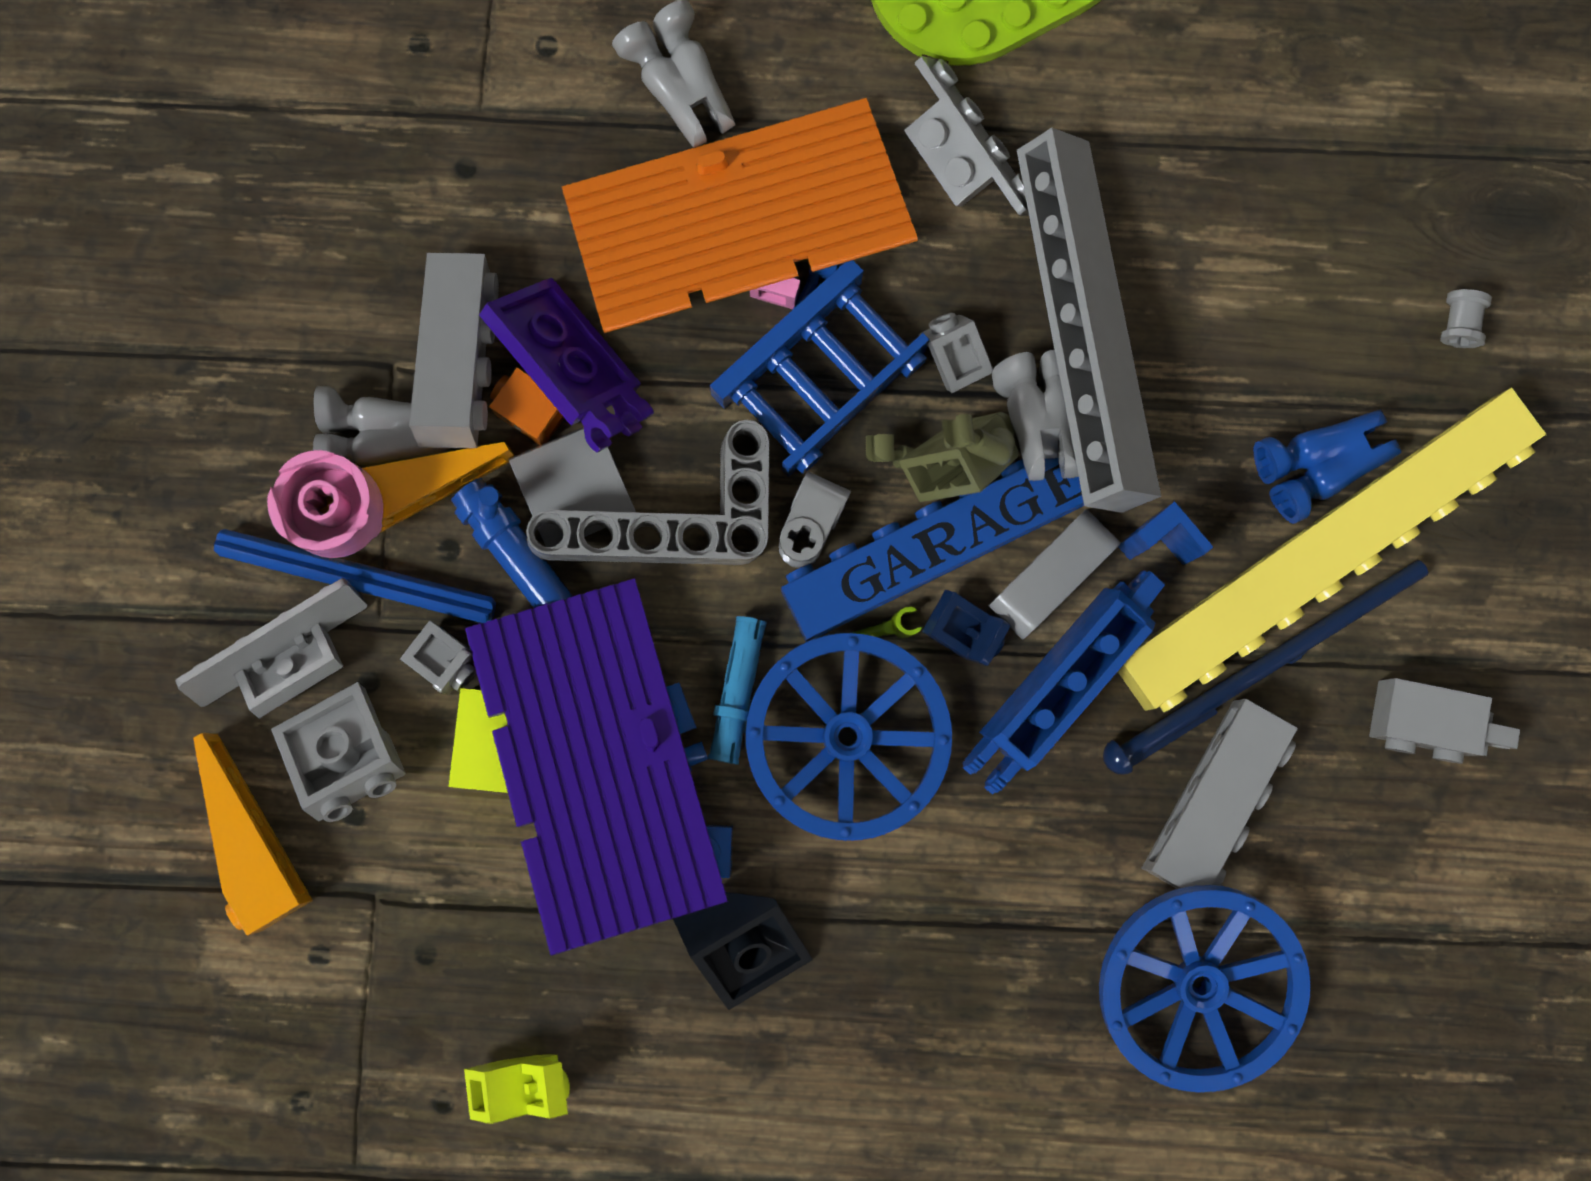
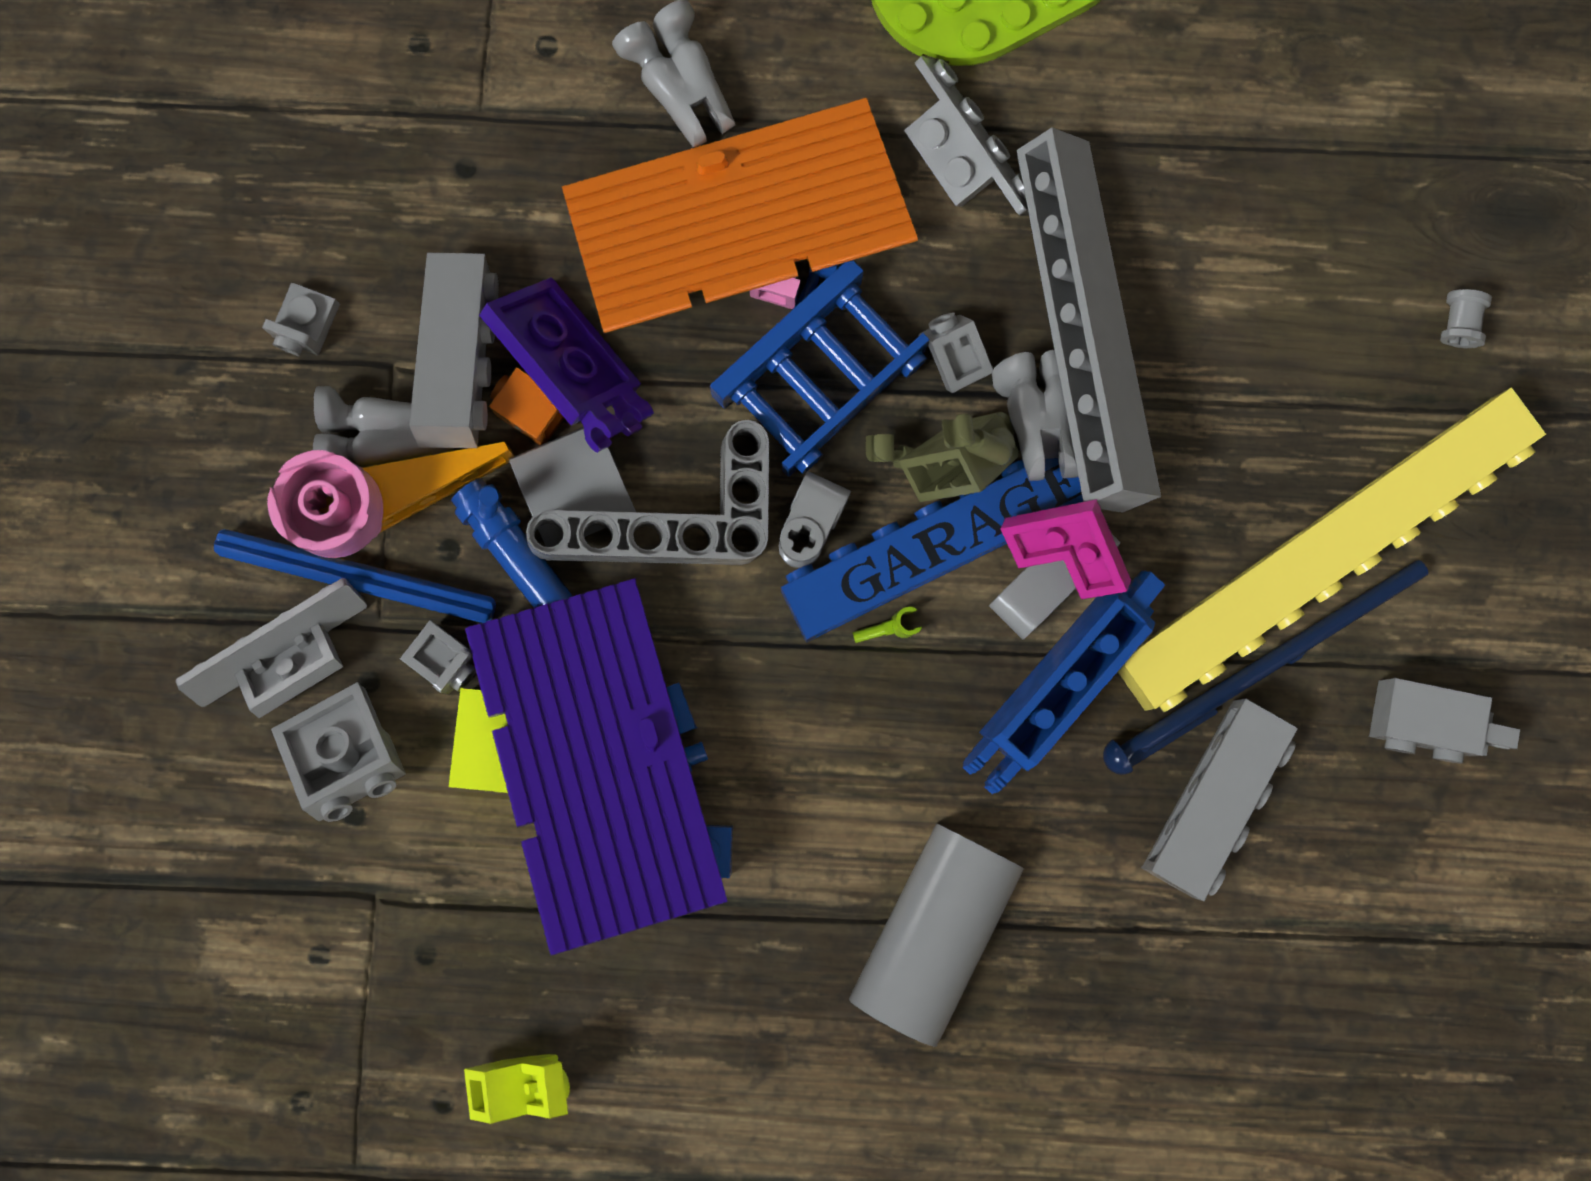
(249, 857): light orange slope -> none
(302, 321): none -> light grey bracket
(737, 690): dark azure pin -> none
(742, 945): black slope -> none
(910, 803): blue wheel -> none
(935, 936): none -> light grey brick
(966, 629): dark blue bracket -> none
(1073, 535): none -> dark pink plate
(1174, 530): blue panel -> none
(1211, 993): blue wheel -> none
(1331, 456): blue piece -> none

